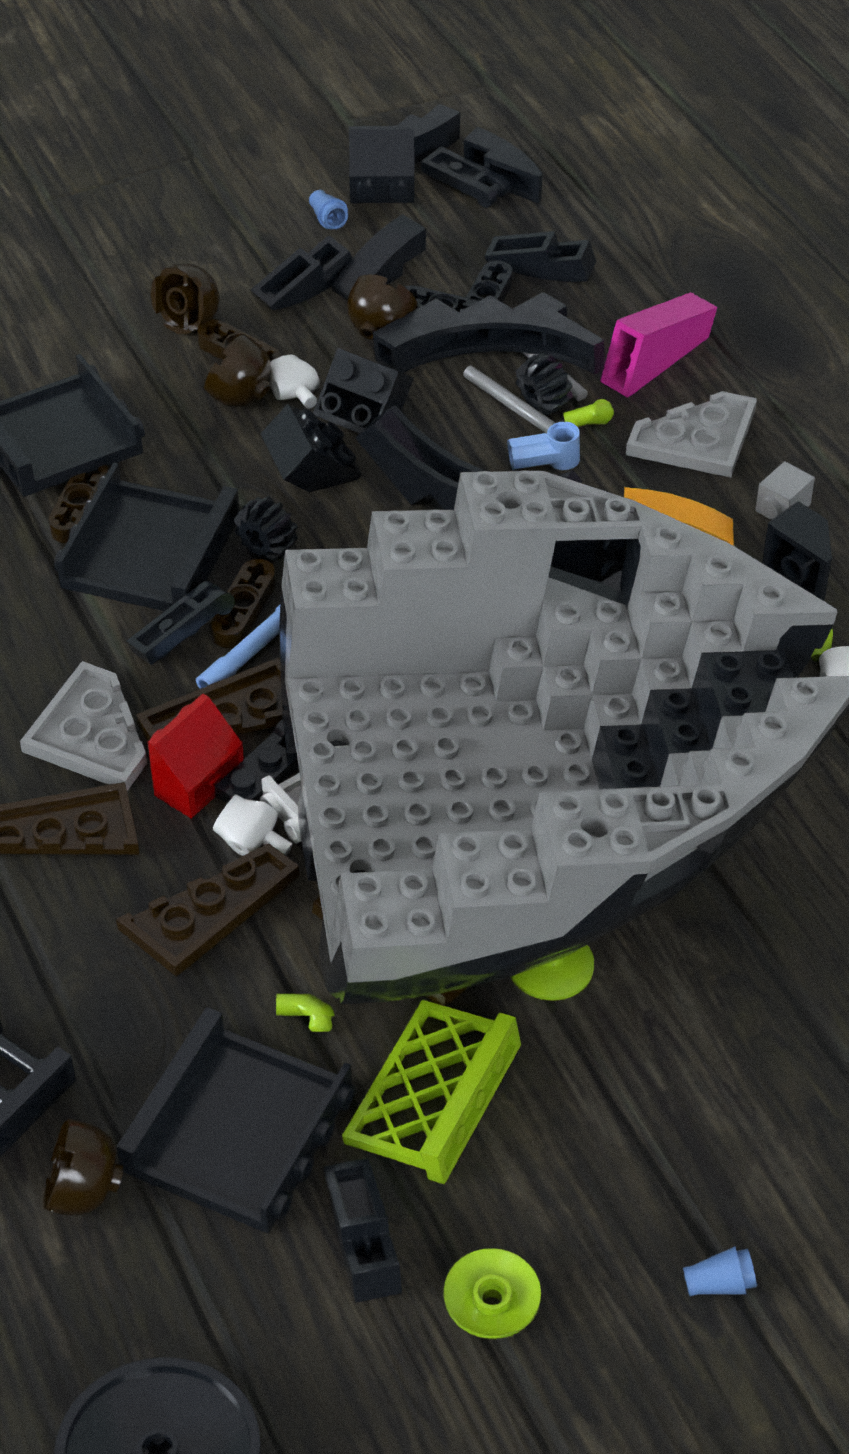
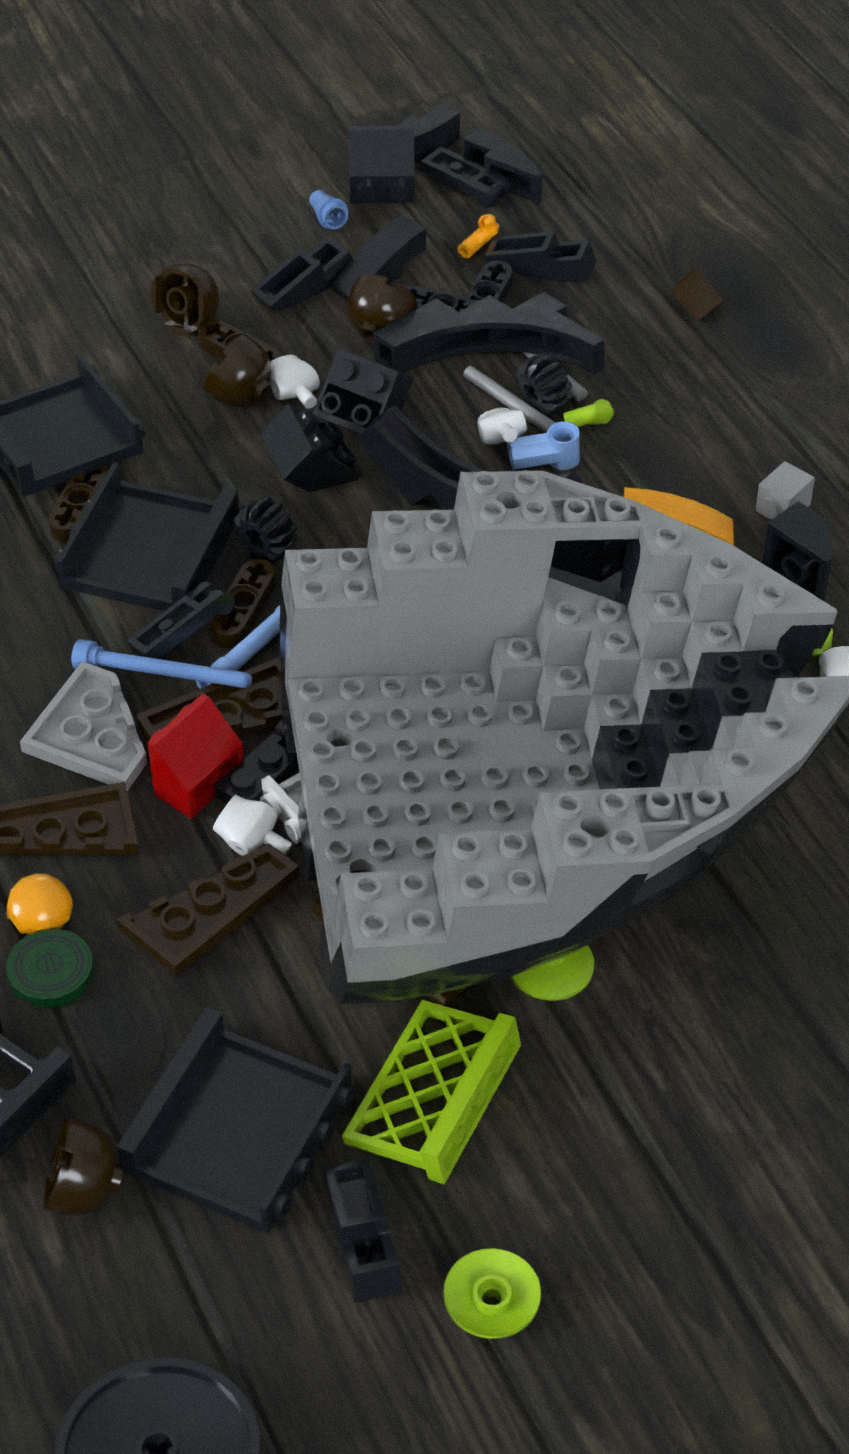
(39, 903): none -> light orange hair
(50, 968): none -> dark green tile
(92, 653): none -> medium blue piece
(319, 1012): lime arm -> none
(487, 230): none -> light orange arm
(501, 425): none -> white piece
(655, 340): dark pink slope -> none
(696, 294): none -> dark brown panel
(696, 436): light grey plate -> none
(721, 1274): medium blue cone -> none

